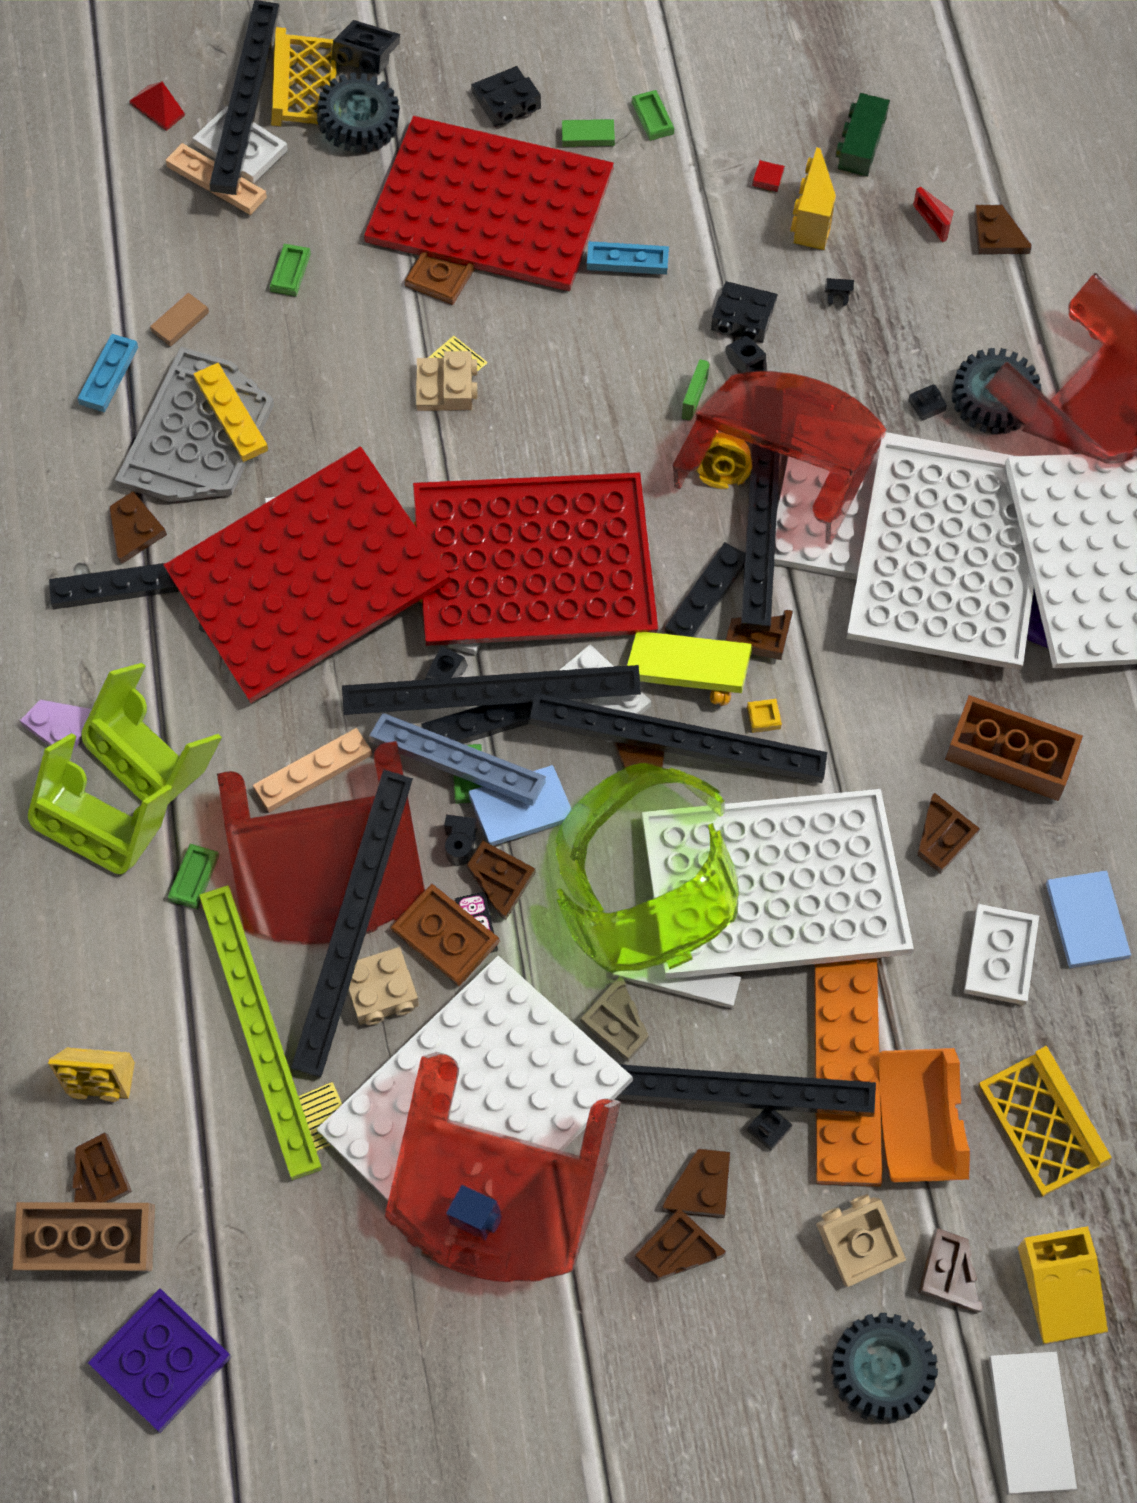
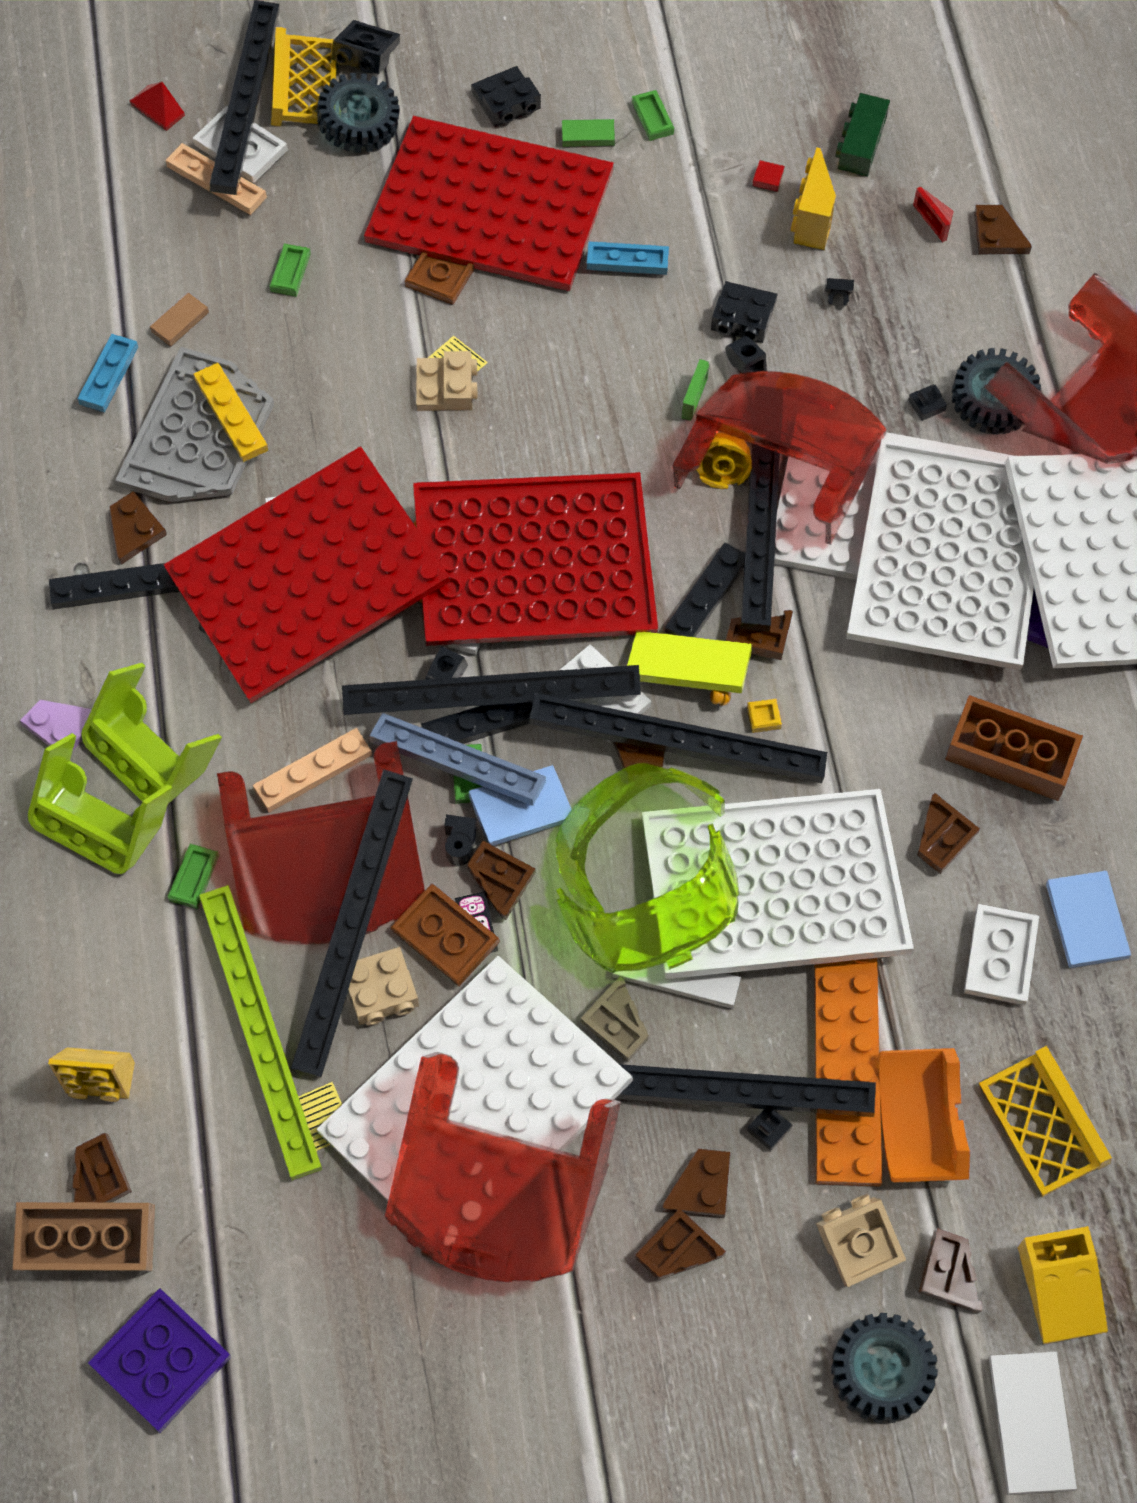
(474, 1213): dark blue brick -> none

